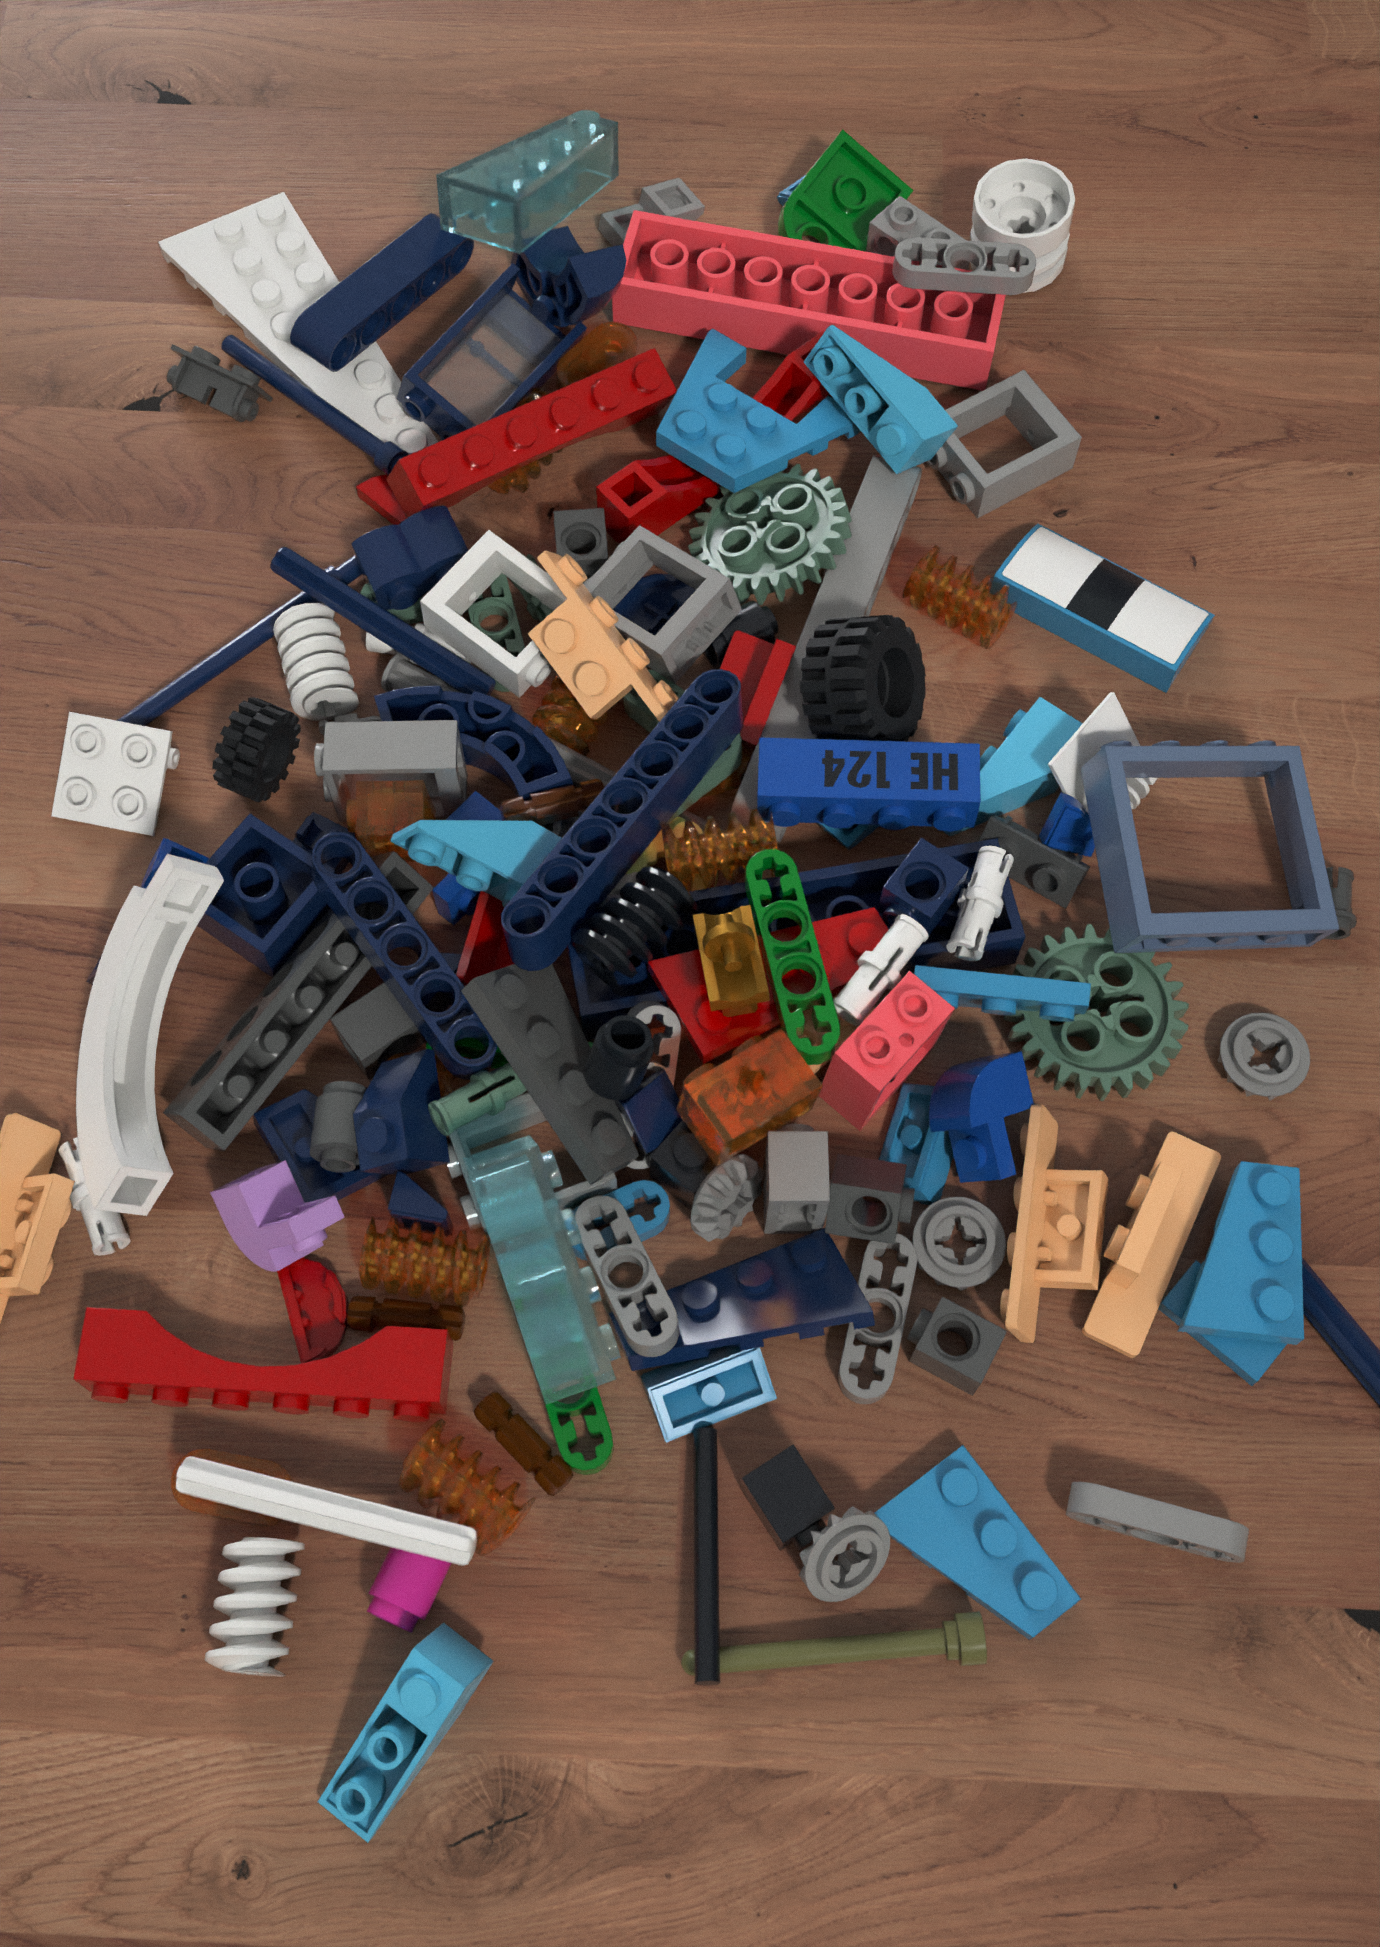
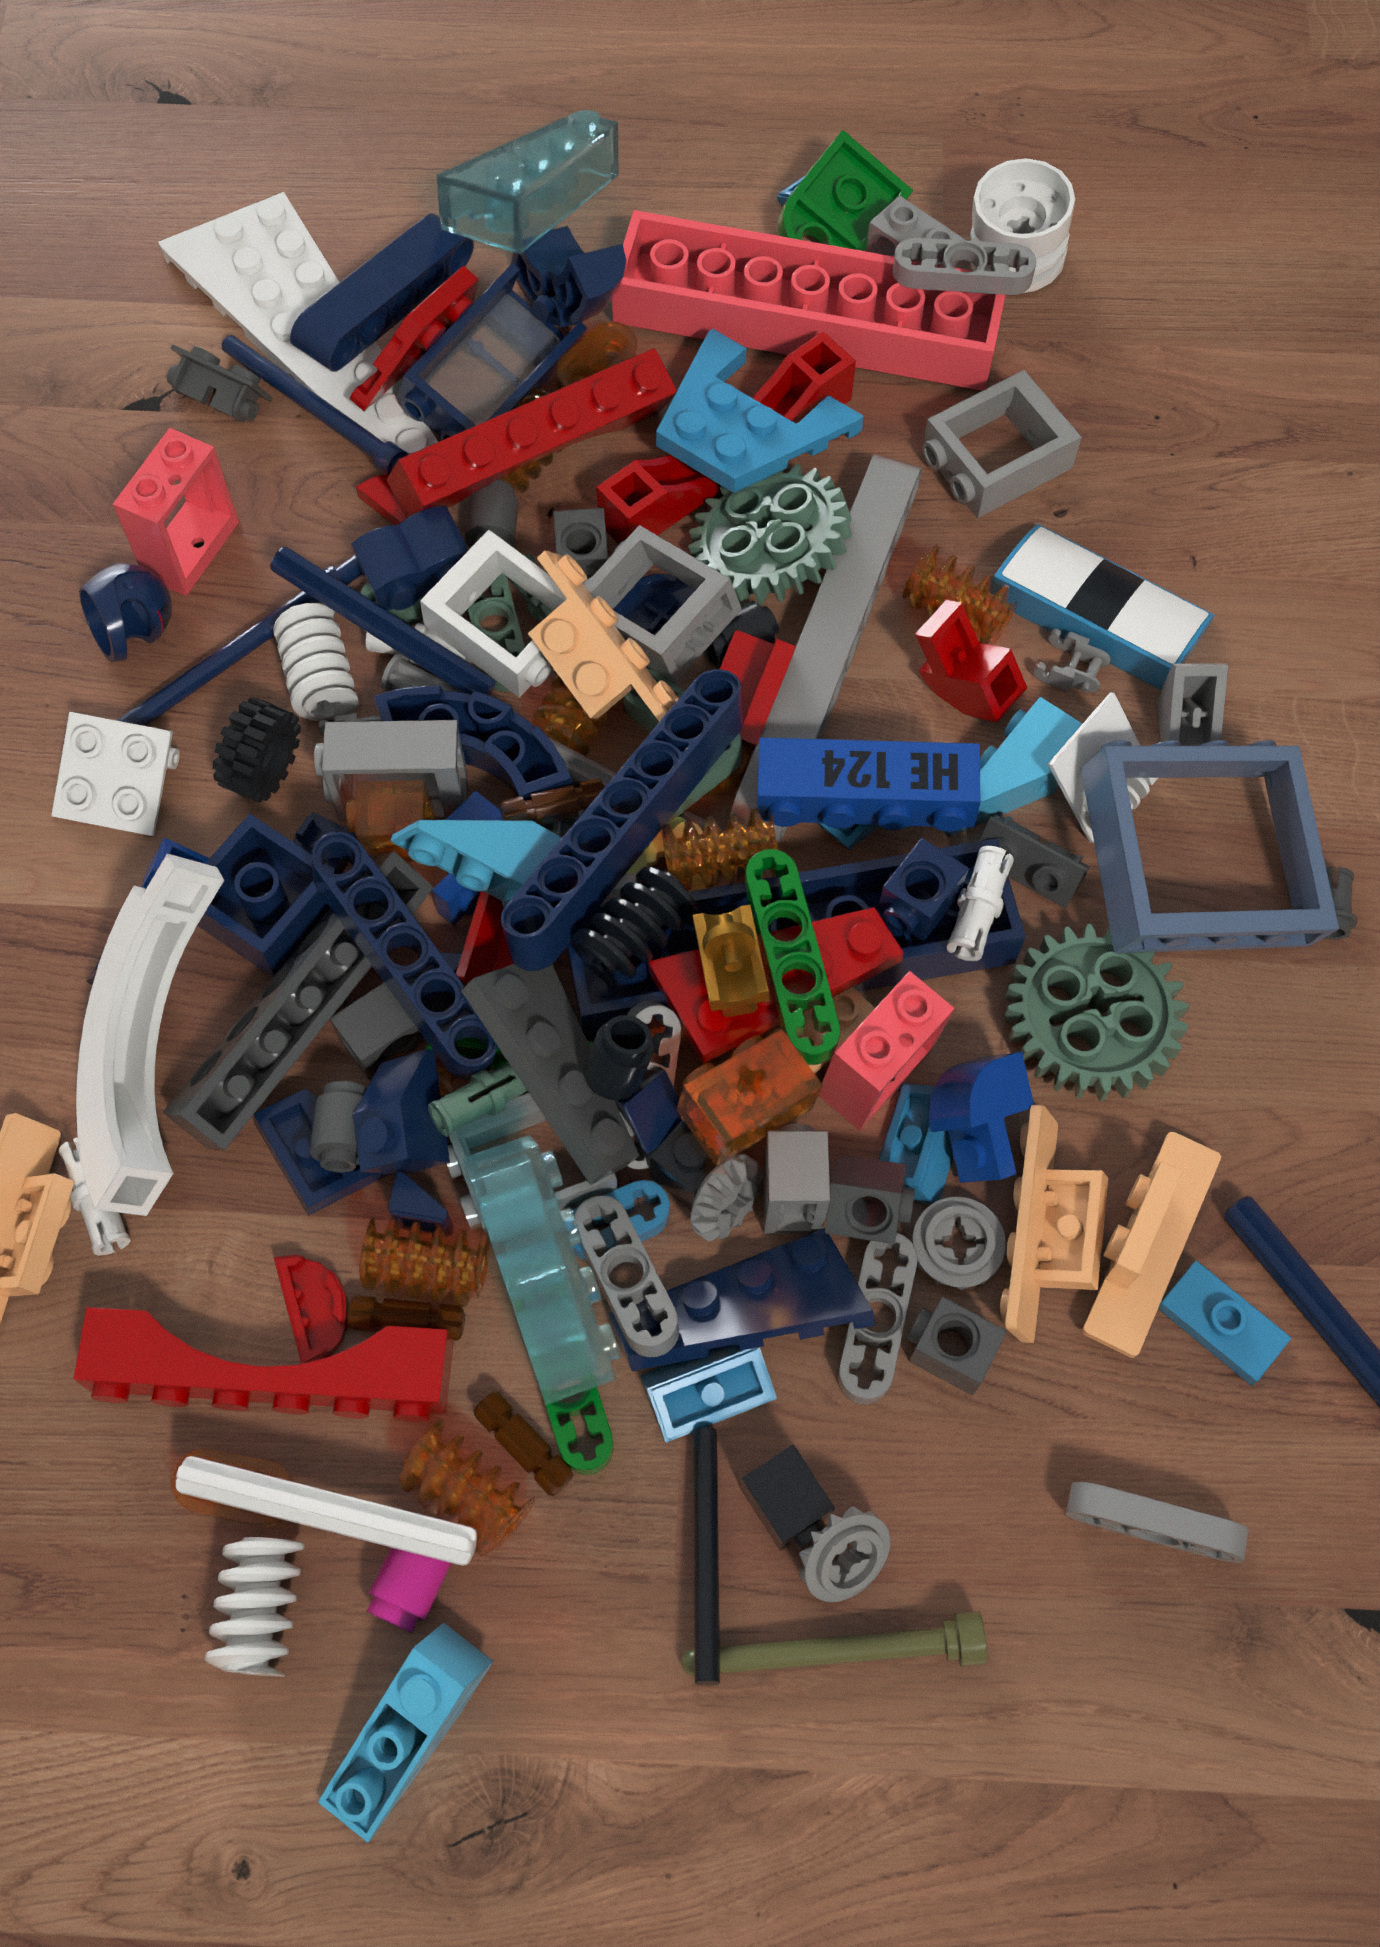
(123, 605): none -> dark blue helmet
(204, 517): none -> coral window
(271, 1218): lavender brick -> none
(417, 334): none -> red wing
(493, 510): none -> dark grey brick
(665, 198): light grey slope -> none
(863, 680): black tyre -> none
(879, 969): white pin -> none
(881, 400): medium azure slope -> none
(965, 673): none -> red brick
(975, 1539): dark azure wing -> none
(1007, 993): dark azure wing -> none
(1068, 827): blue tile -> none
(1069, 676): none -> light grey piece
(1192, 703): none -> light grey slope
(1254, 1262): dark azure wing -> none
(1264, 1032): light grey gear -> none

